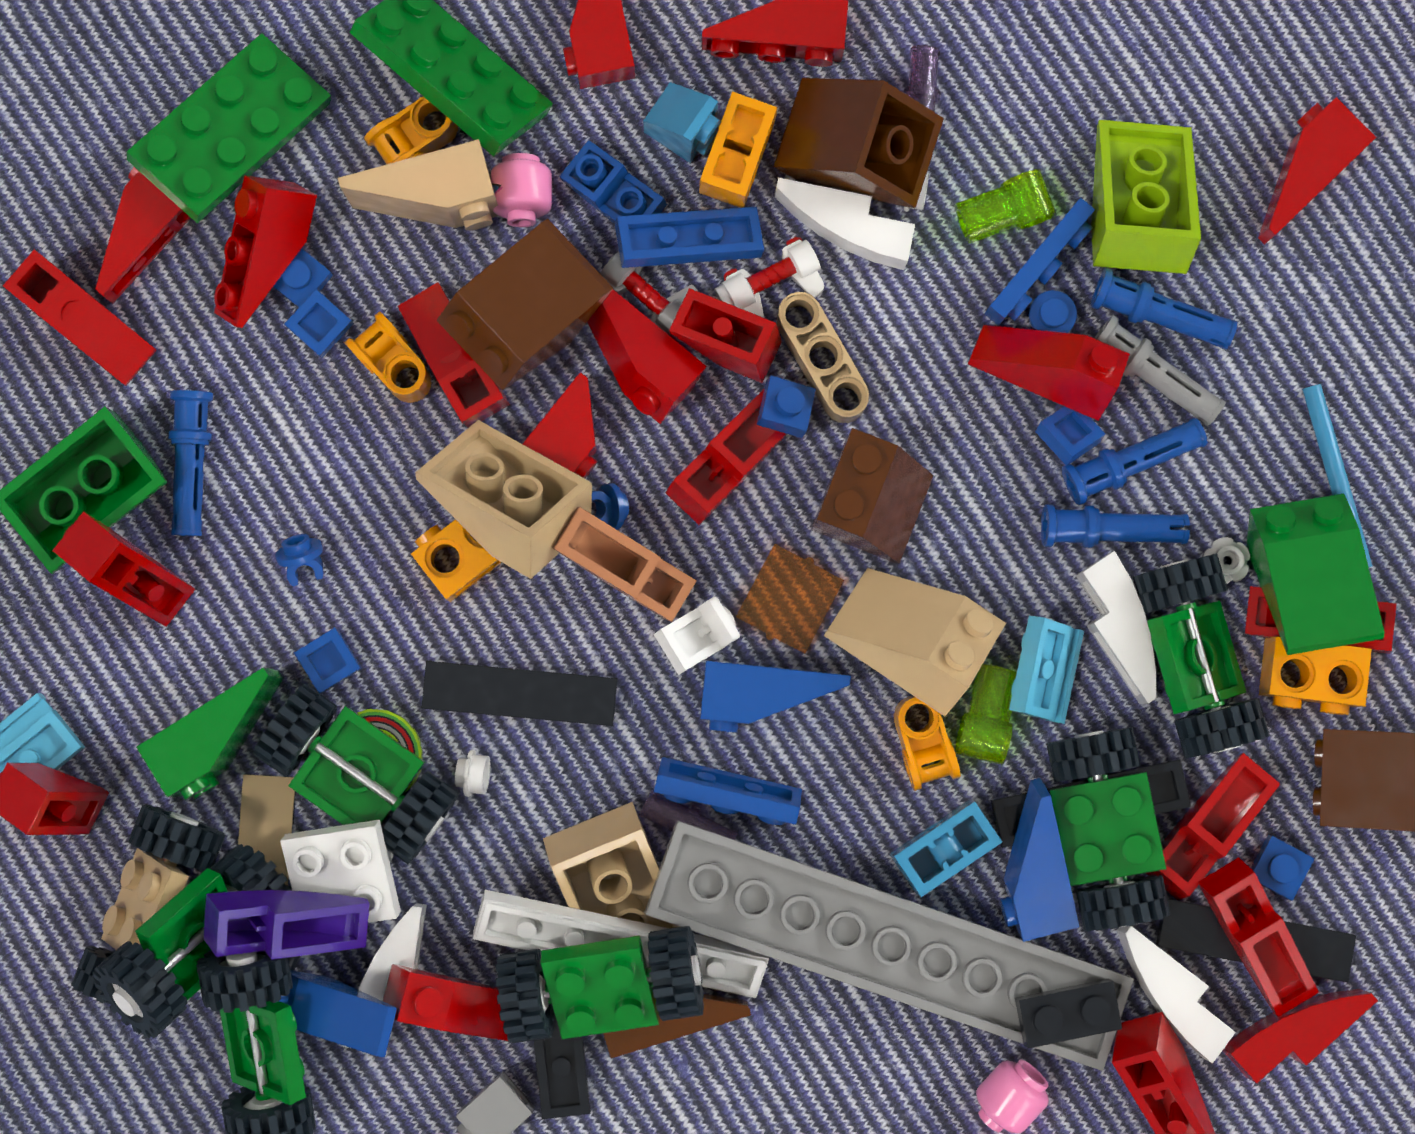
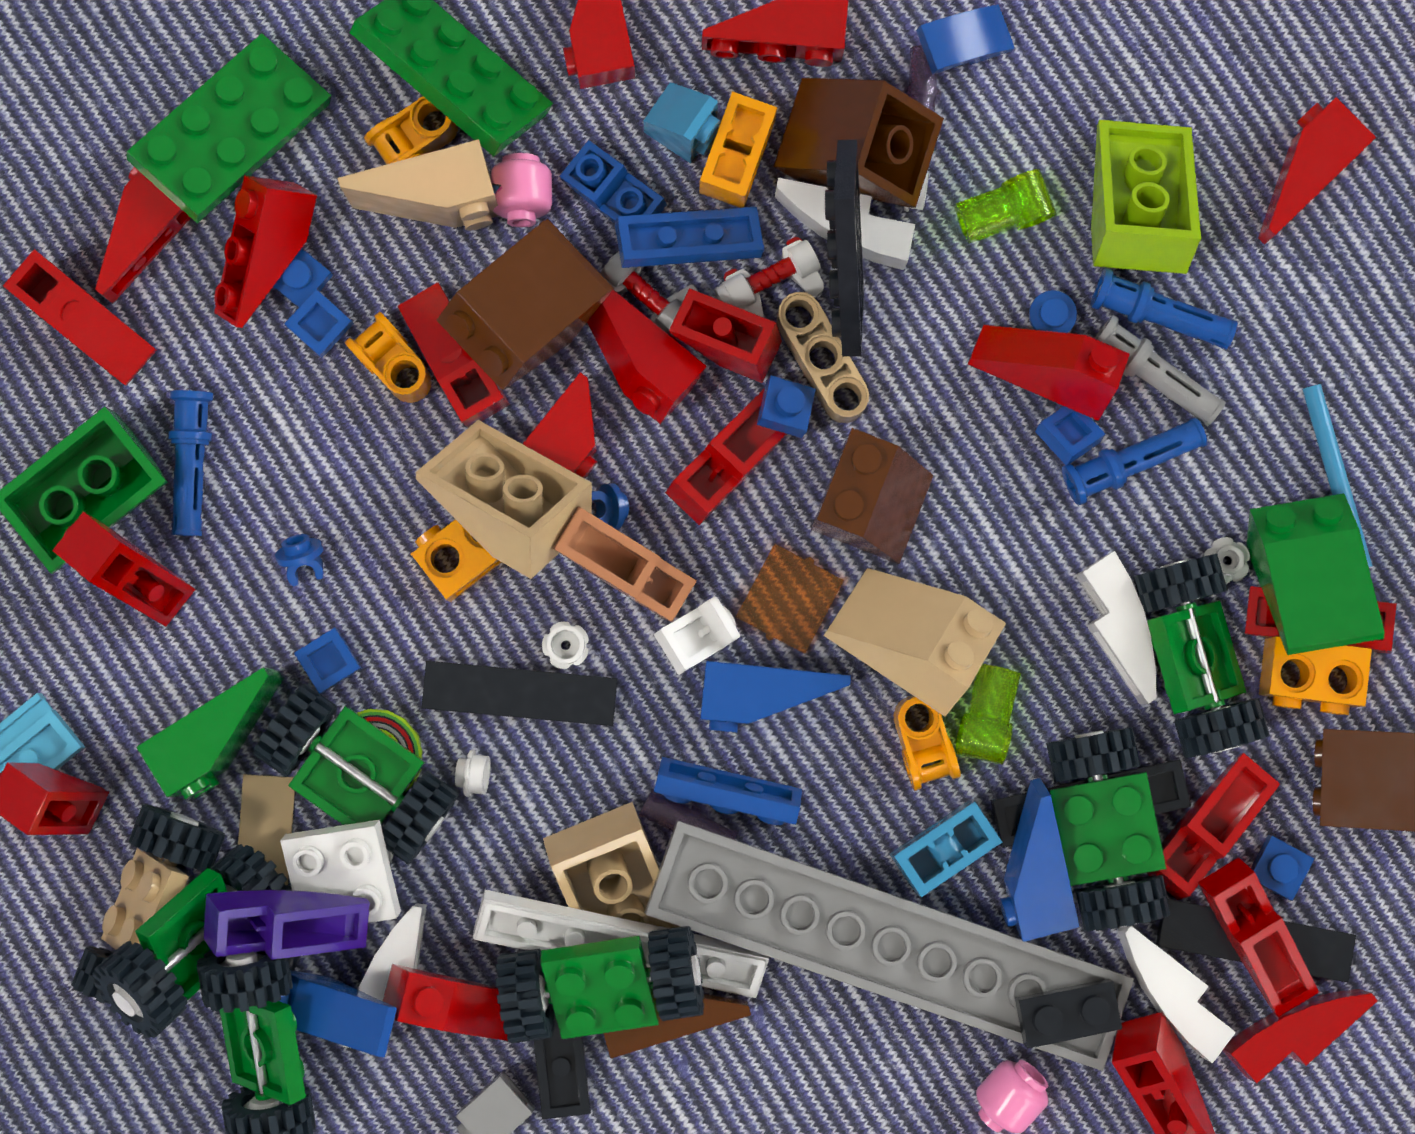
(565, 632): none -> white plate
(845, 247): none -> black plate
(965, 38): none -> blue slope
(1041, 264): blue plate -> none
(1046, 669): medium azure plate -> none
(1091, 526): blue pin -> none

